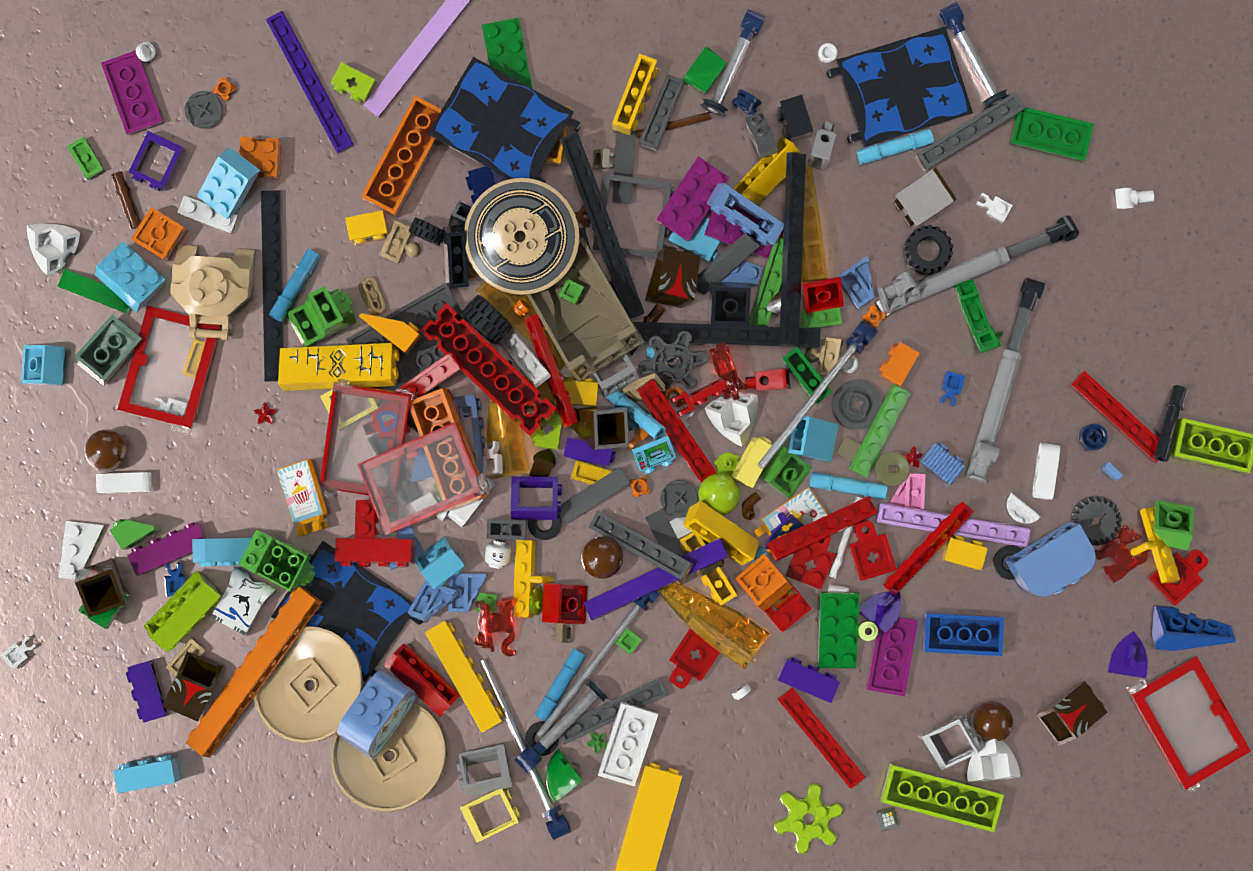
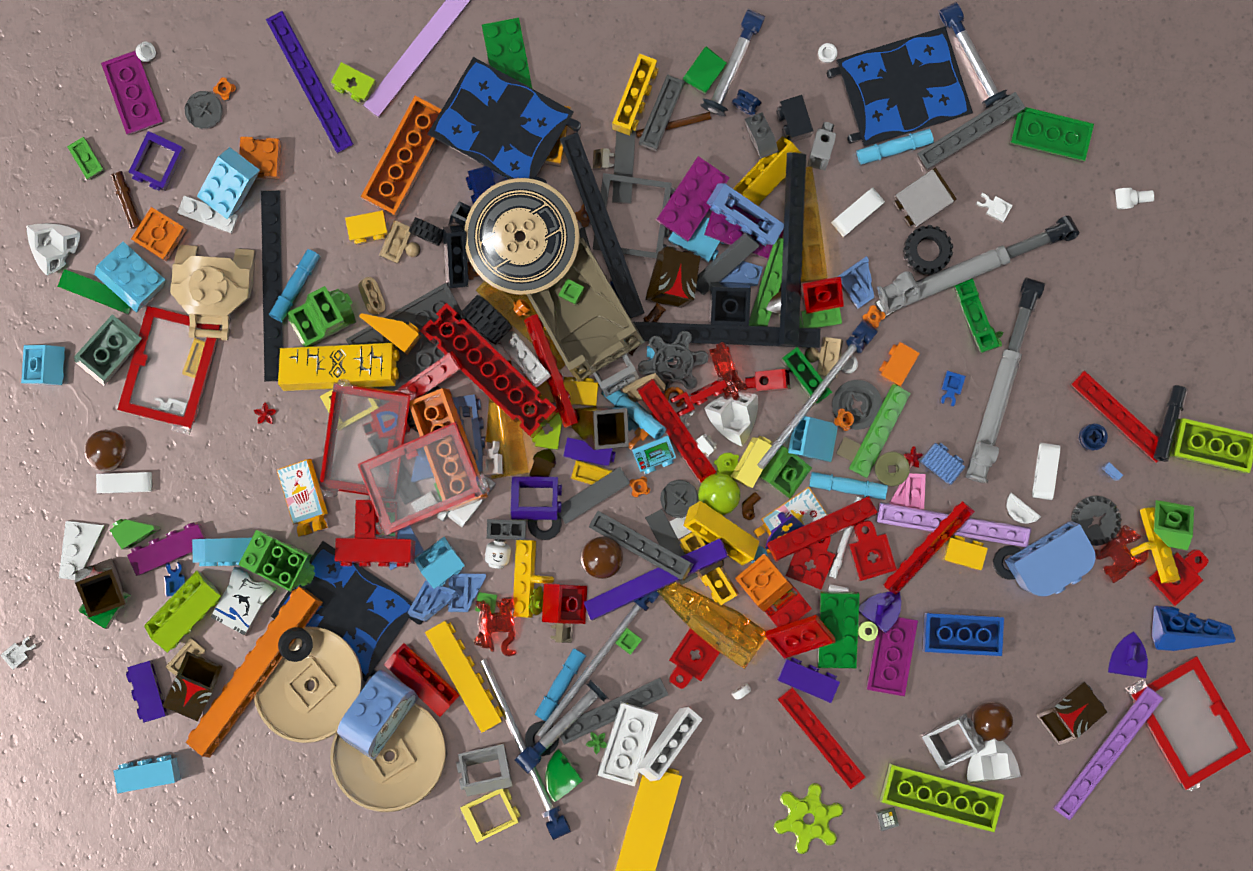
(288, 636): none -> black tyre
(669, 744): none -> white brick
(706, 444): none -> white plate
(800, 636): none -> red tile
(848, 417): none -> orange plate
(858, 212): none -> white beam
(1108, 753): none -> medium lavender tile

